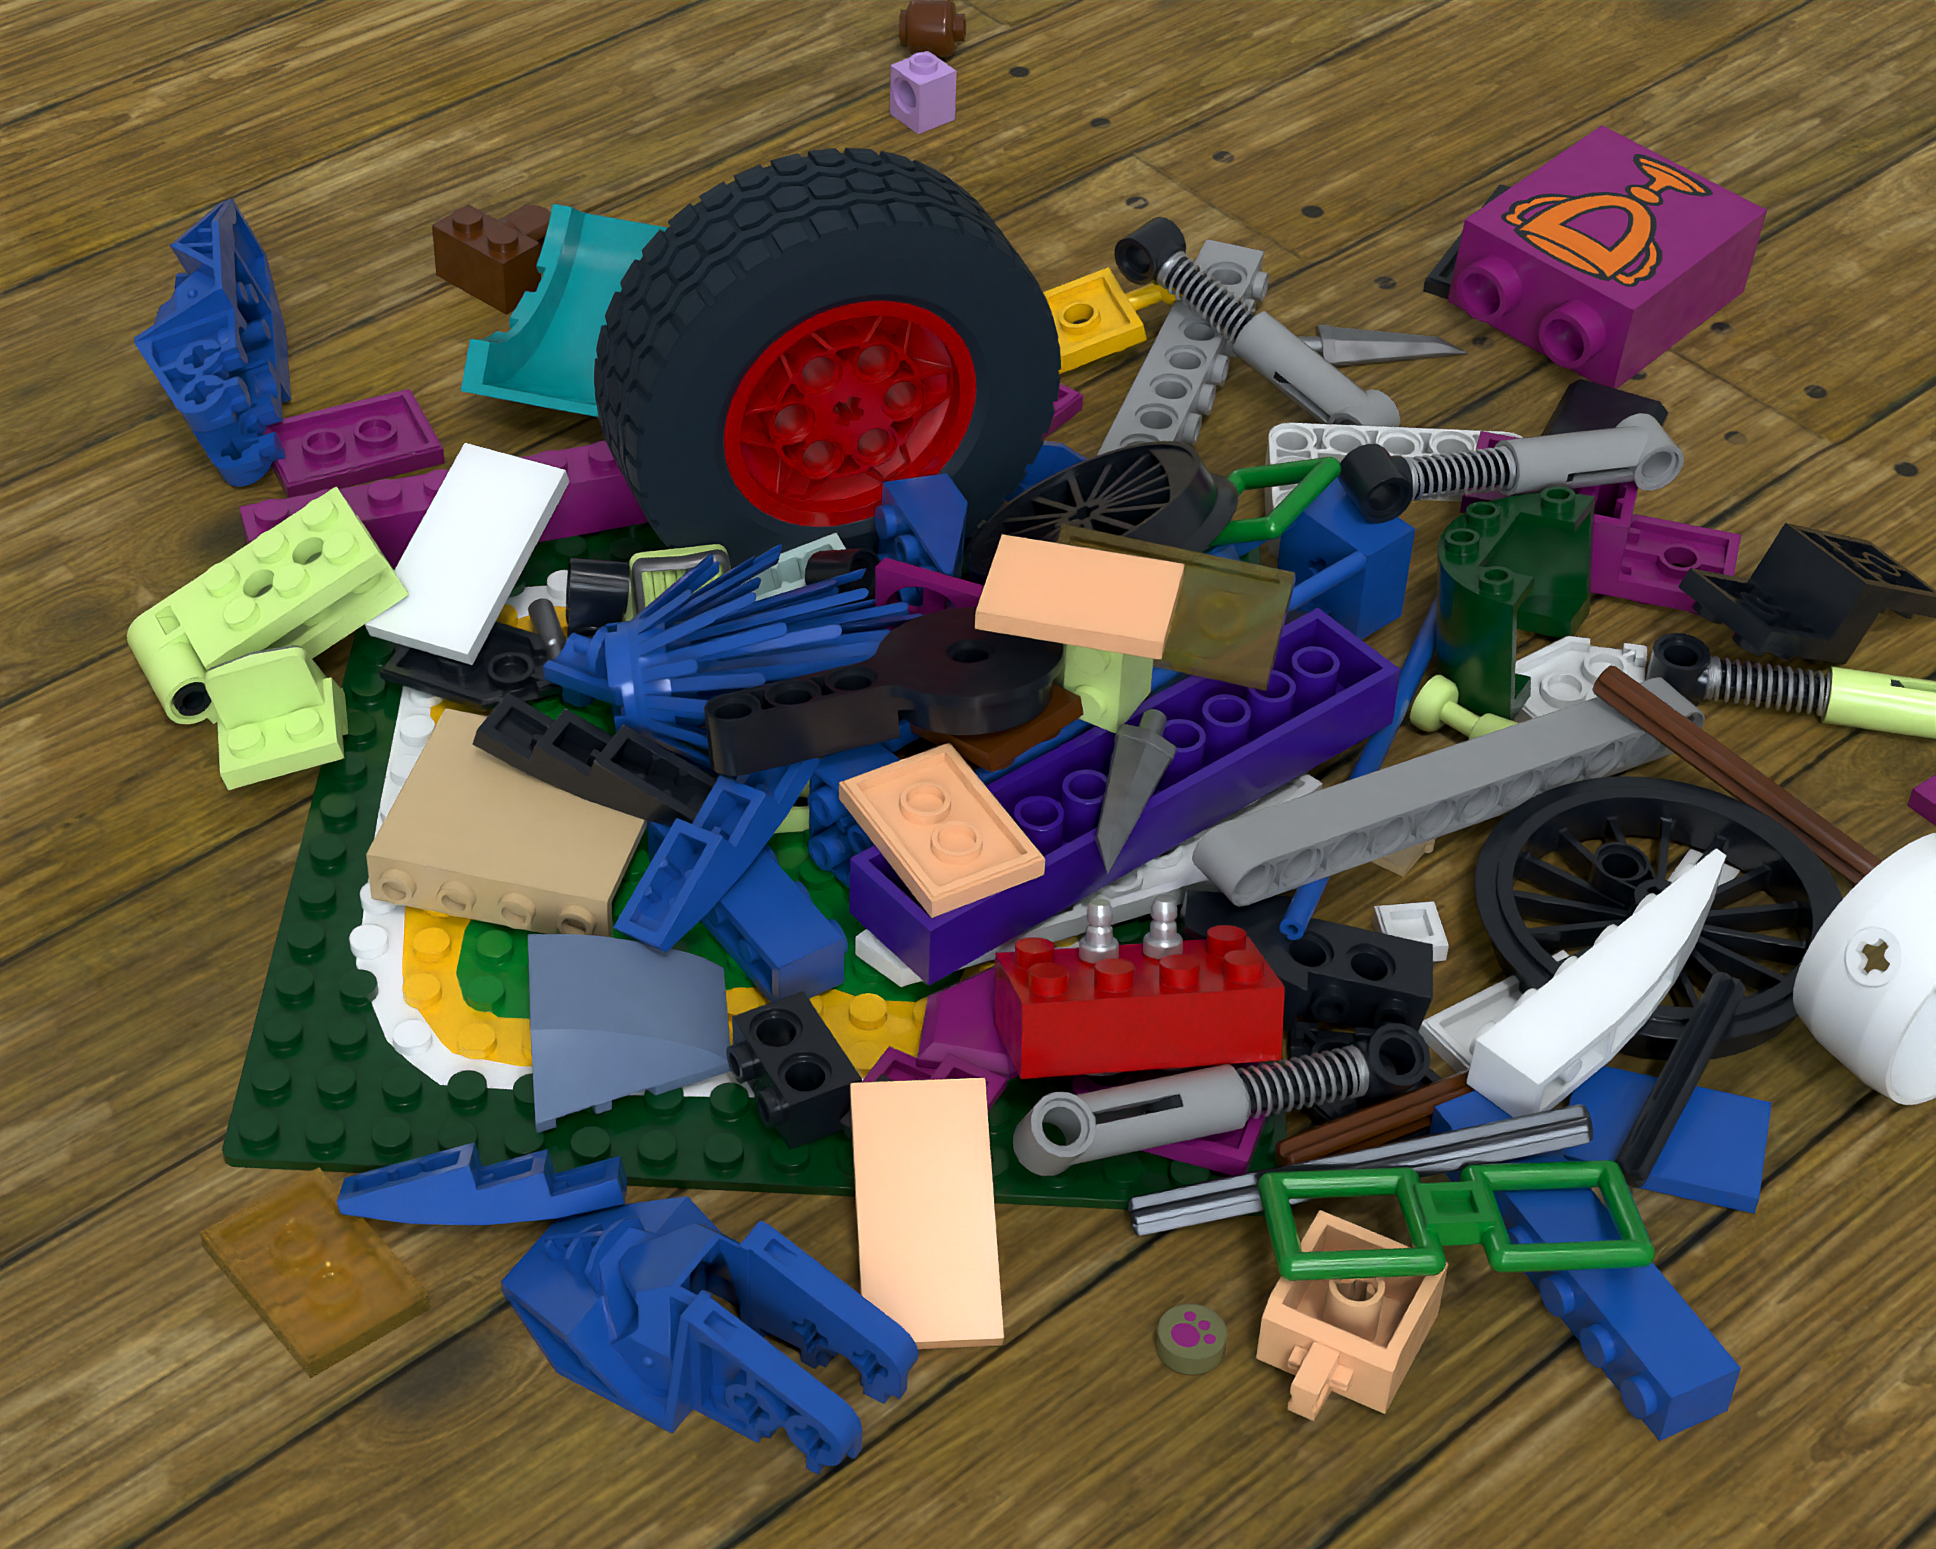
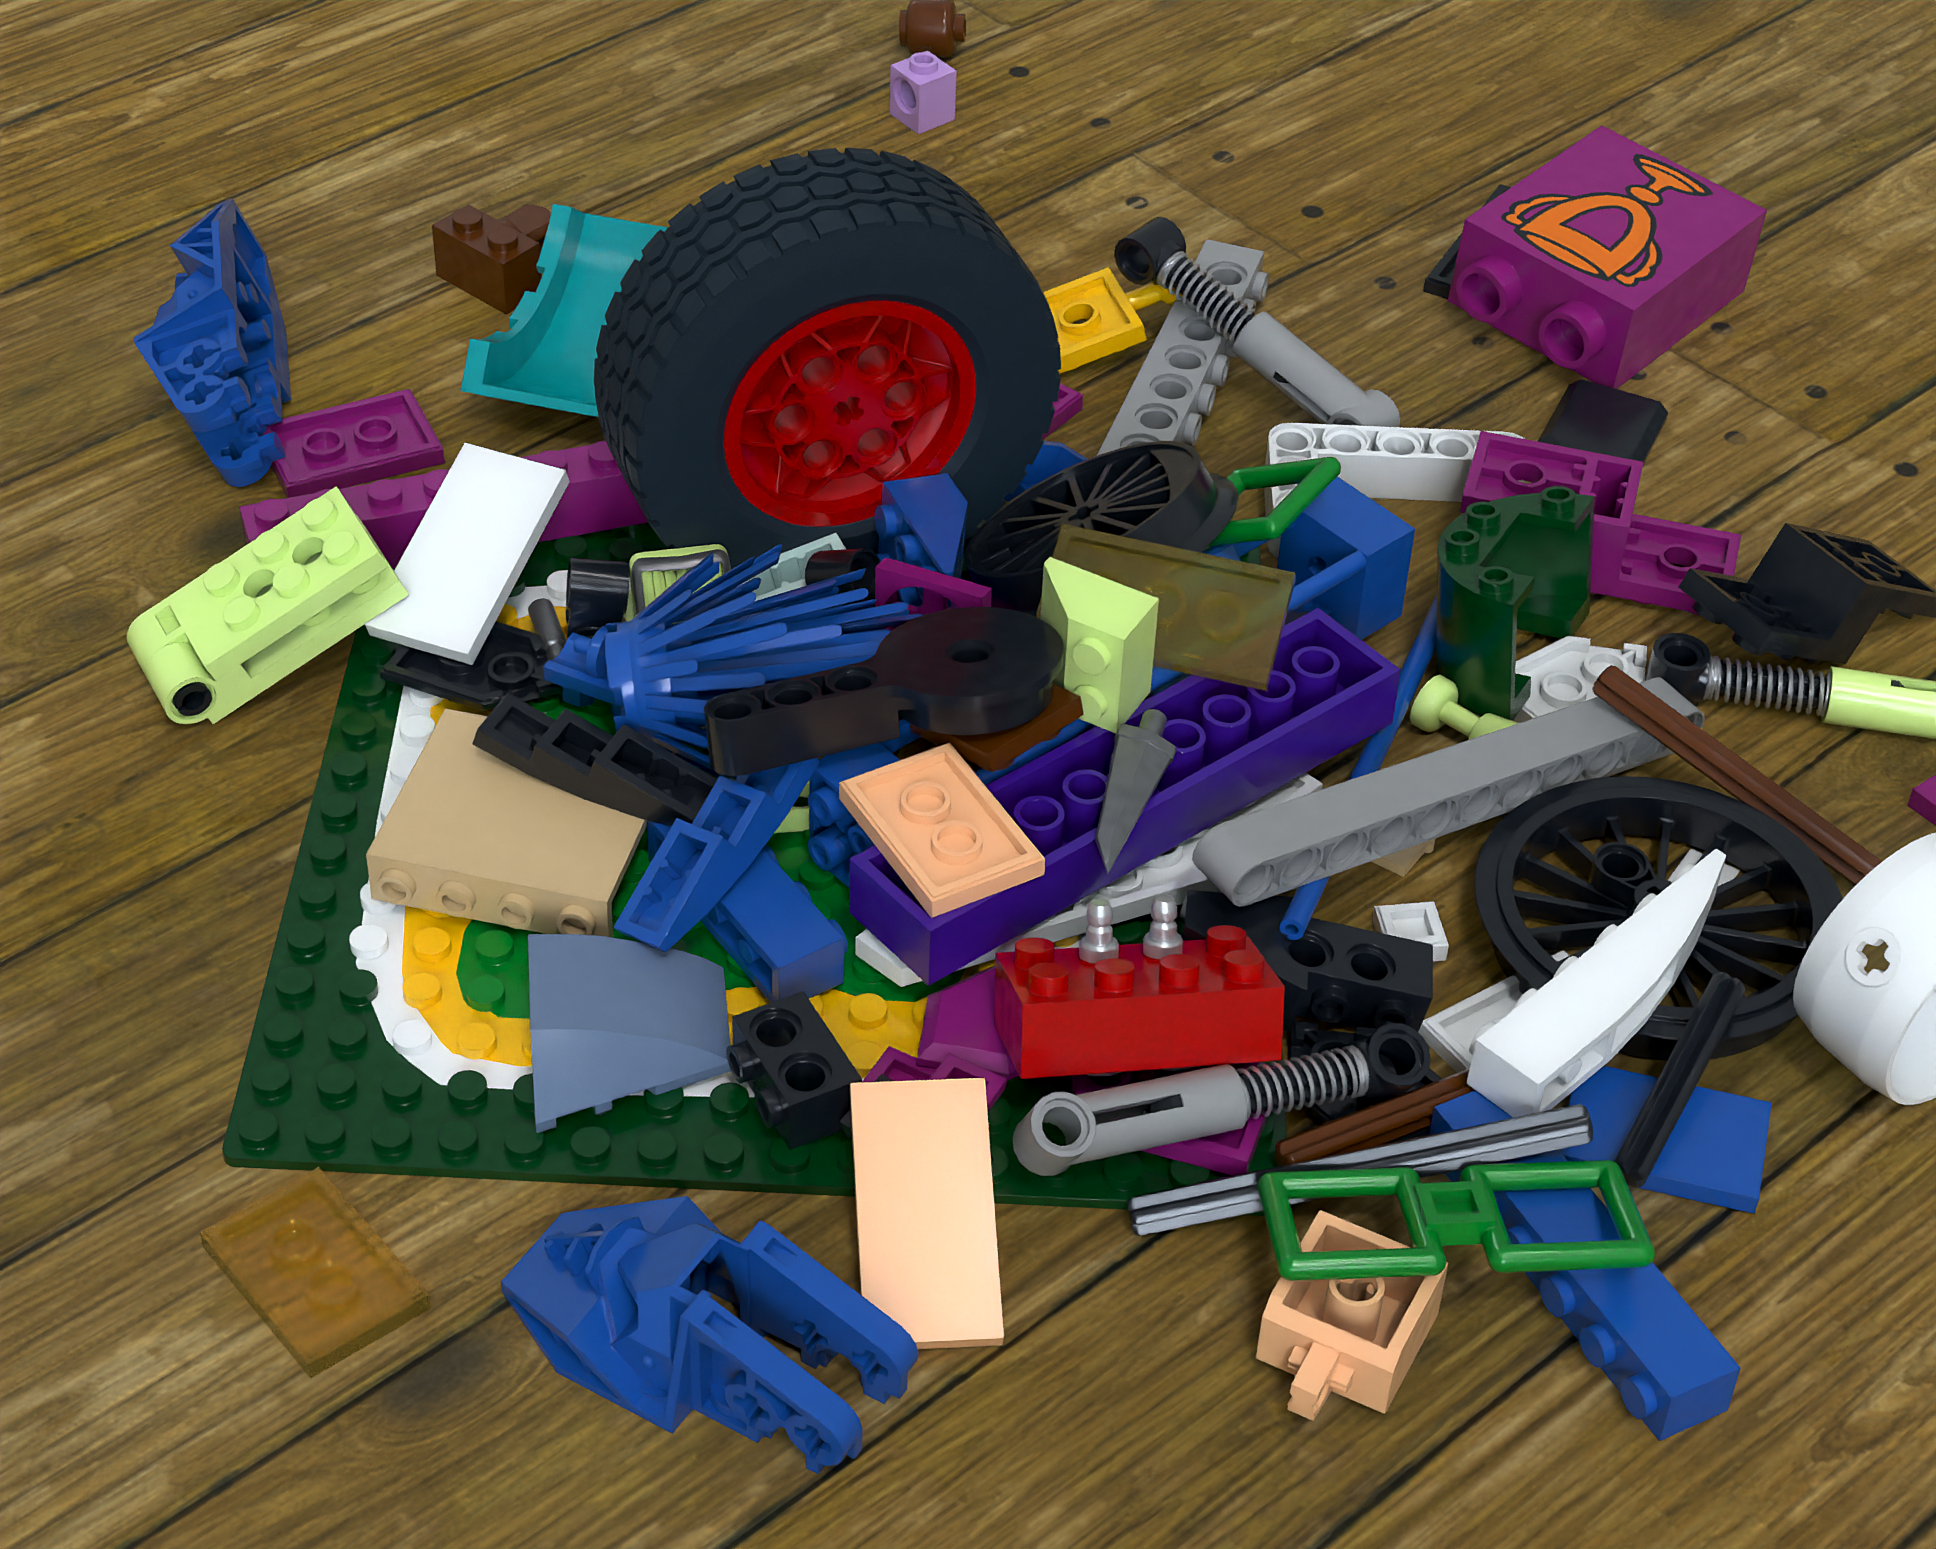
(275, 715): yellowish green piece -> none
(458, 1190): blue slope -> none
(1080, 596): light nougat tile -> none
(1191, 1339): olive tile -> none
(1361, 347): flat silver bar -> none
(1630, 452): piece -> none

